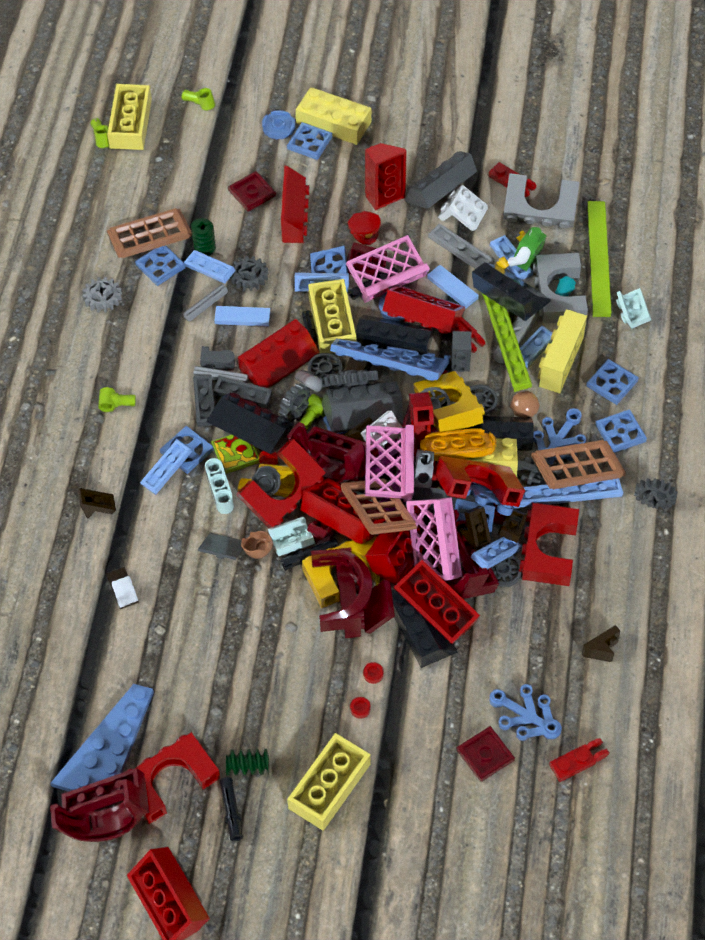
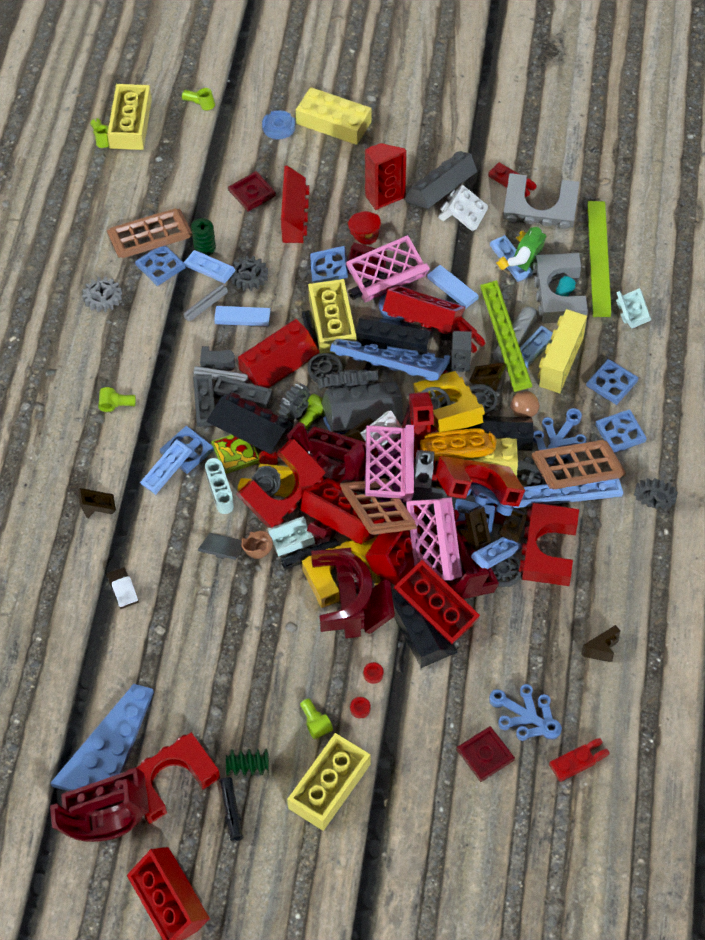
(303, 279): light blue tile -> none
(309, 380): light grey piece -> none
(314, 131): medium blue piece -> none
(316, 722): none -> lime pin
(459, 246): light grey tile -> none
(488, 374): none -> dark brown slope
(508, 290): black slope -> none

